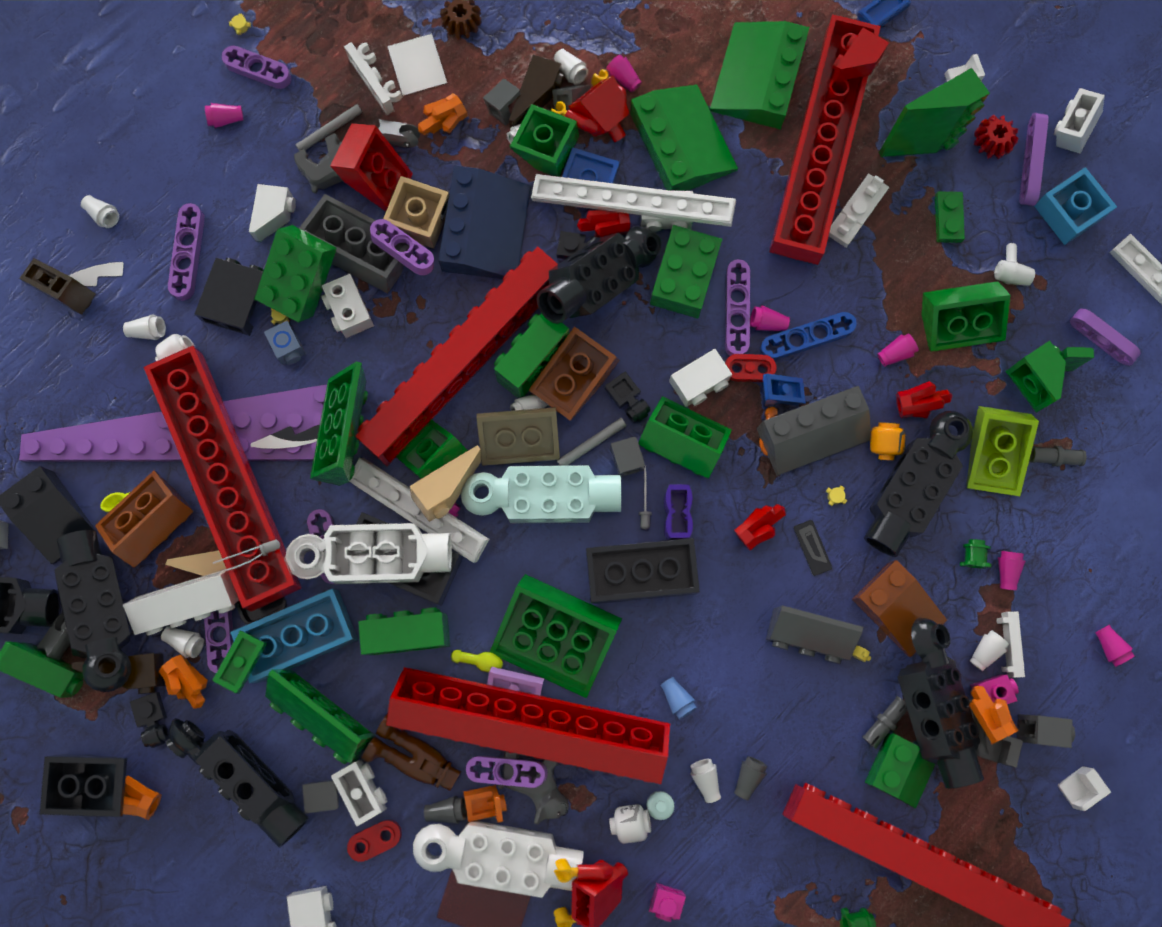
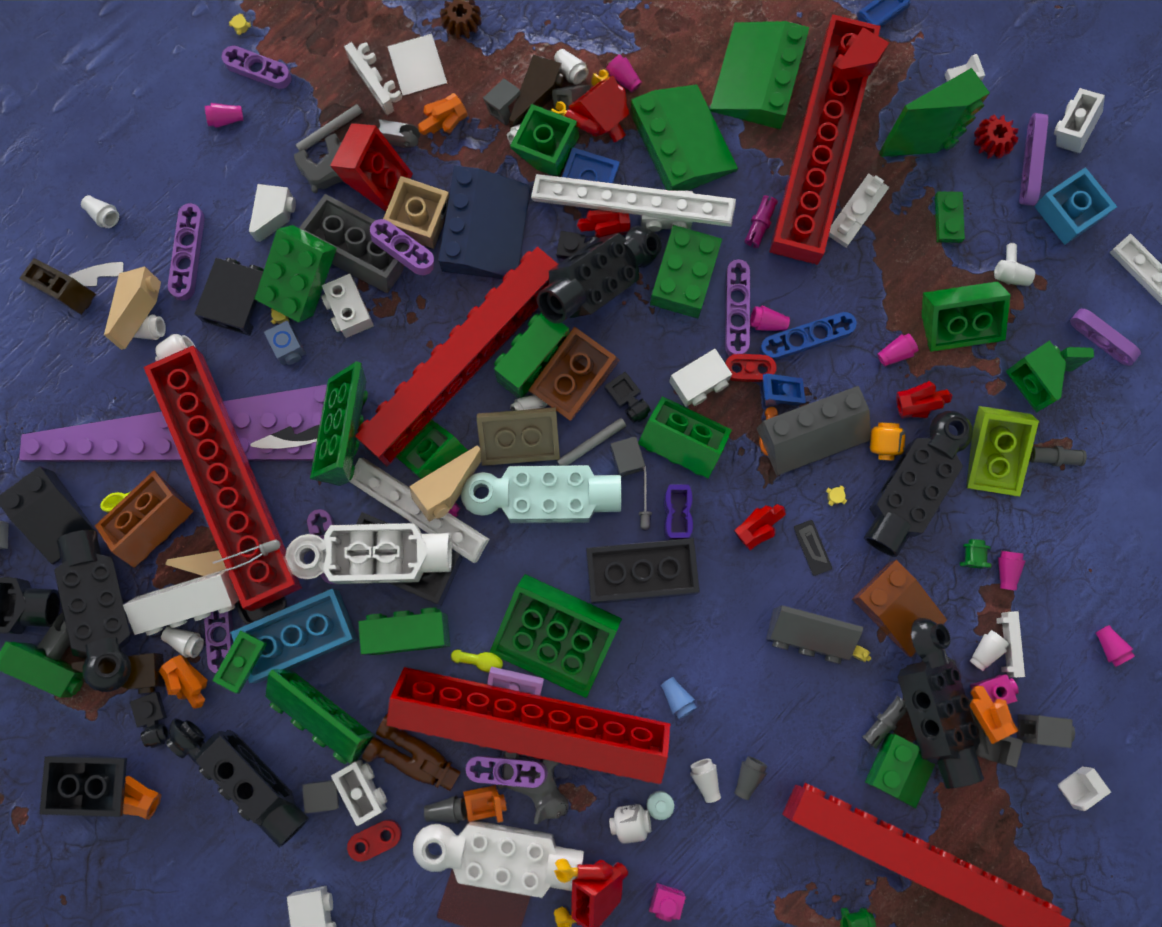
(132, 302): none -> tan slope
(760, 221): none -> magenta pin

